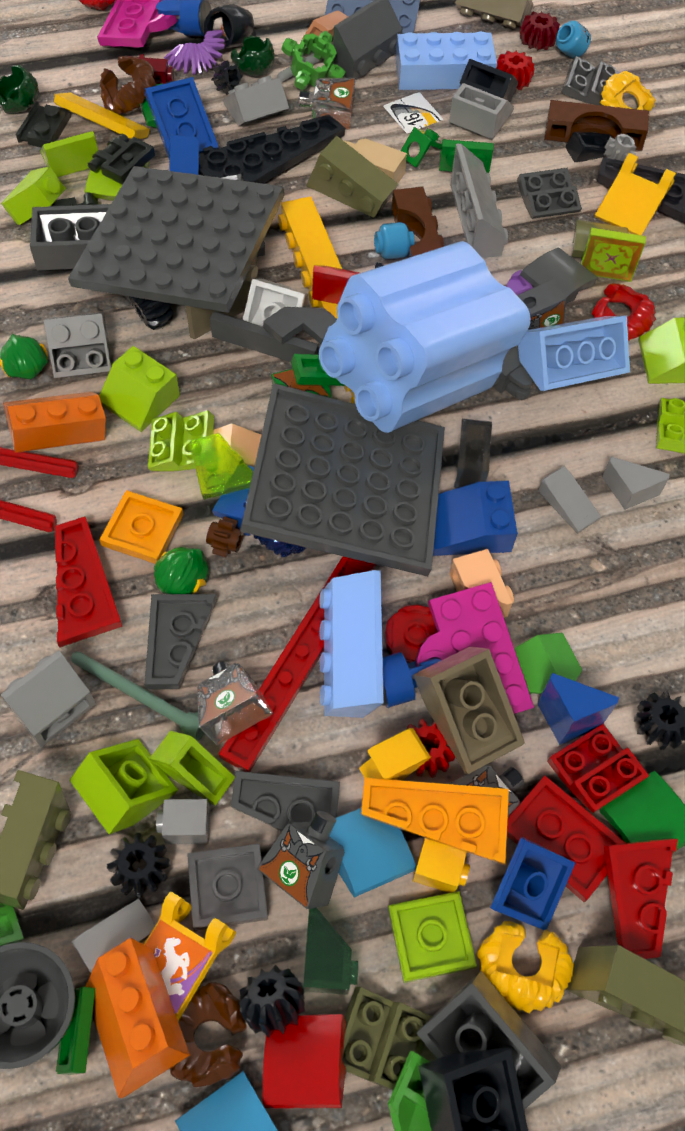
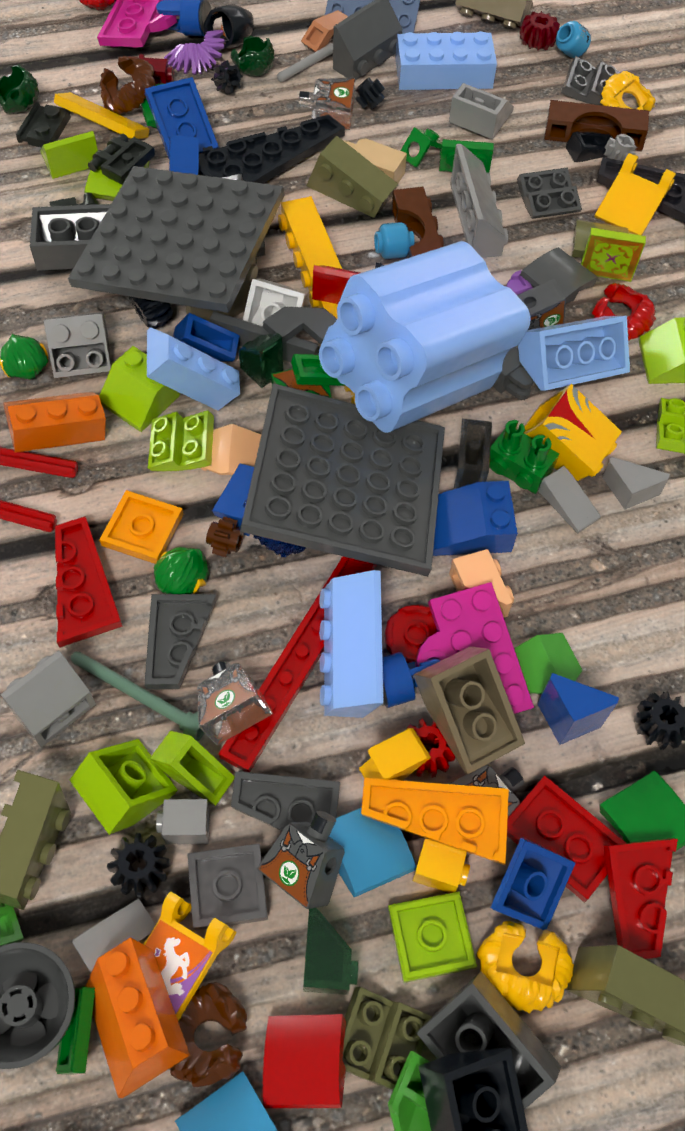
(37, 189): lime slope -> none
(190, 371): none -> light blue slope
(207, 337): none -> blue slope
(219, 467): clear neon green wing -> none
(256, 102): light grey slope -> none
(262, 358): none -> clear green slope
(272, 1001): black gear -> none
(322, 48): bright green piece -> none
(370, 93): none -> black gear
(413, 112): sticker -> none
(489, 79): black slope -> none
(518, 65): red gear -> none
(522, 457): none -> green brick
(576, 432): none -> yellow slope
(597, 768): red slope -> none

